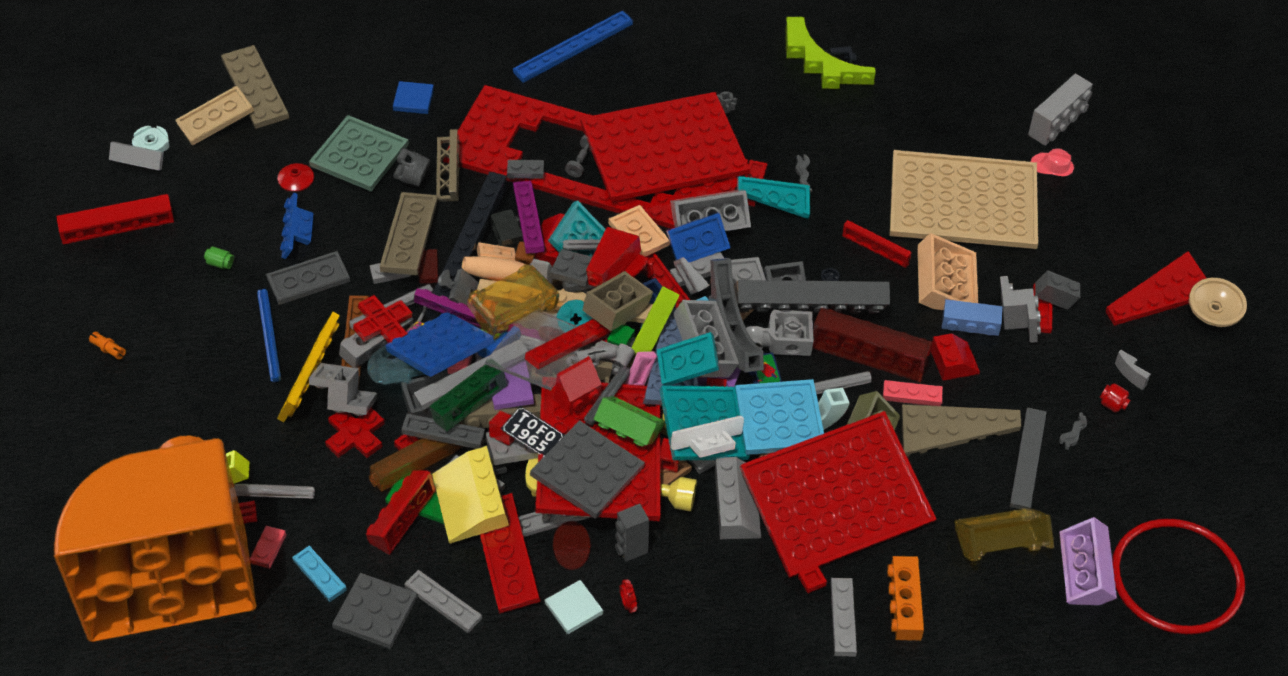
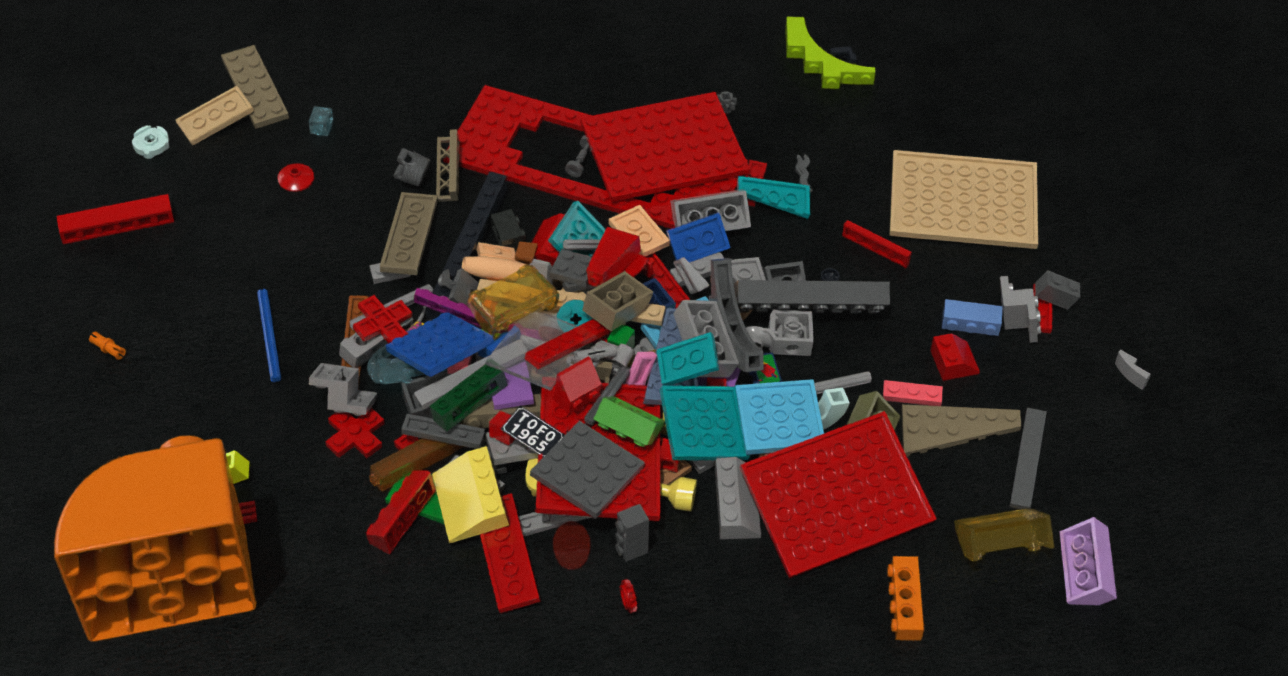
(136, 155): light grey tile -> none
(219, 258): bright green brick -> none
(267, 547): coral plate -> none
(274, 491): light grey axle -> none
(297, 226): blue bracket -> none
(308, 277): dark grey tile -> none
(309, 367): yellow plate -> none
(319, 573): medium azure tile -> none
(320, 121): none -> clear light blue brick
(359, 153): sand green plate -> none
(375, 610): dark grey plate -> none
(413, 97): blue tile -> none
(429, 267): clear red tile -> none
(443, 601): light grey tile -> none
(525, 169): dark grey plate -> none
(528, 217): magenta plate -> none
(572, 46): blue tile -> none
(573, 607): light aqua tile -> none
(655, 321): lime tile -> none
(709, 437): white bracket -> none
(812, 579): red plate -> none
(843, 617): light grey plate -> none
(871, 344): clear red brick -> none
(945, 272): light nougat slope -> none
(1054, 163): coral piece -> none
(1060, 109): light grey brick -> none
(1072, 437): dark grey hair -> none
(1115, 398): red head -> none
(1159, 293): red wing -> none
(1181, 629): red piece -> none
(1218, 295): tan dish -> none

